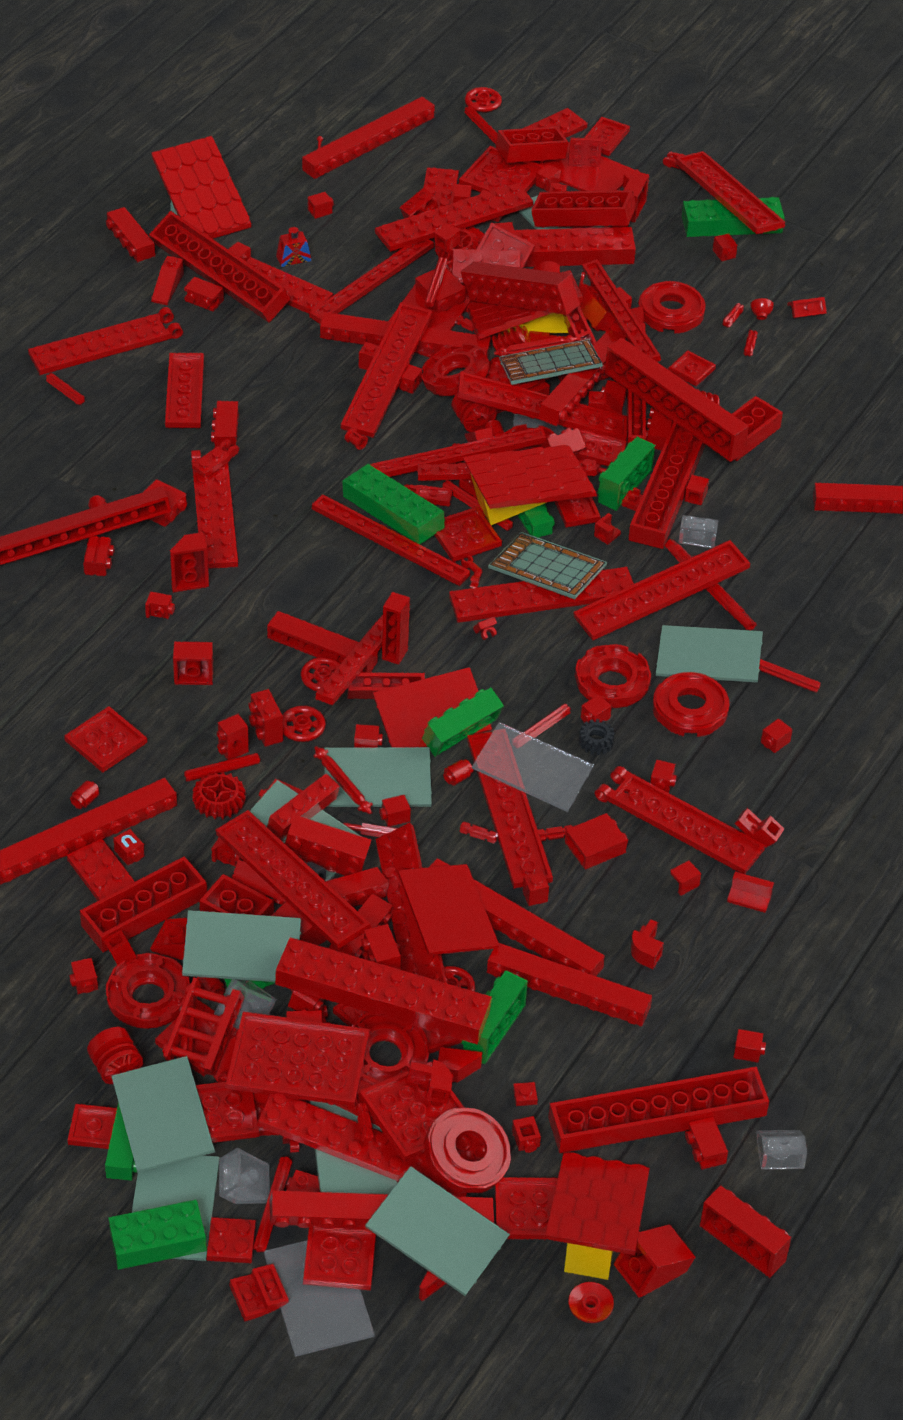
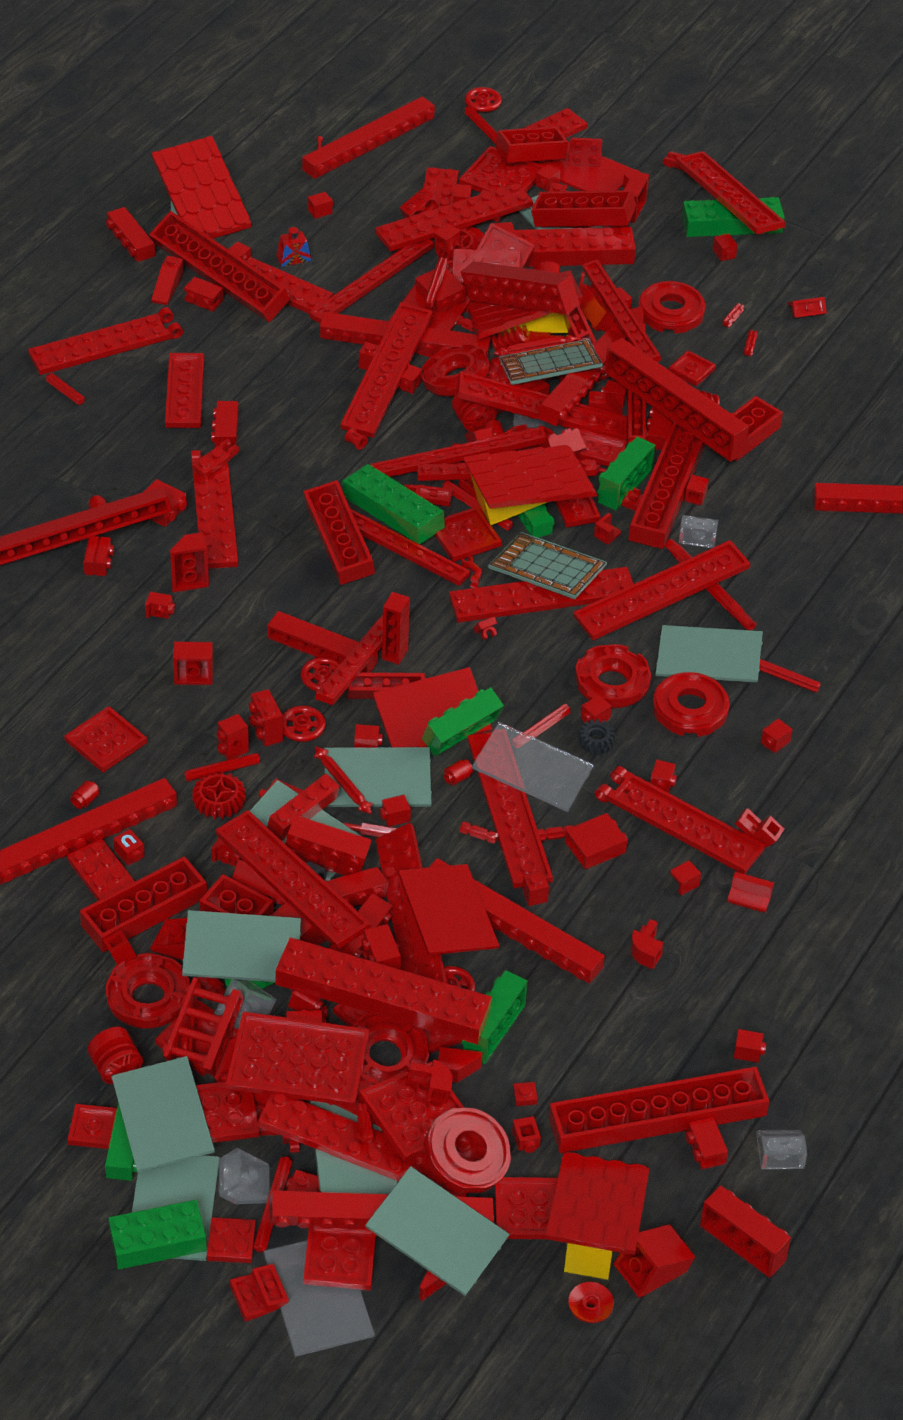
(83, 976): red brick -> none
(339, 532): none -> red brick
(571, 984): red brick -> none
(610, 132): red plate -> none
(761, 307): red brick -> none

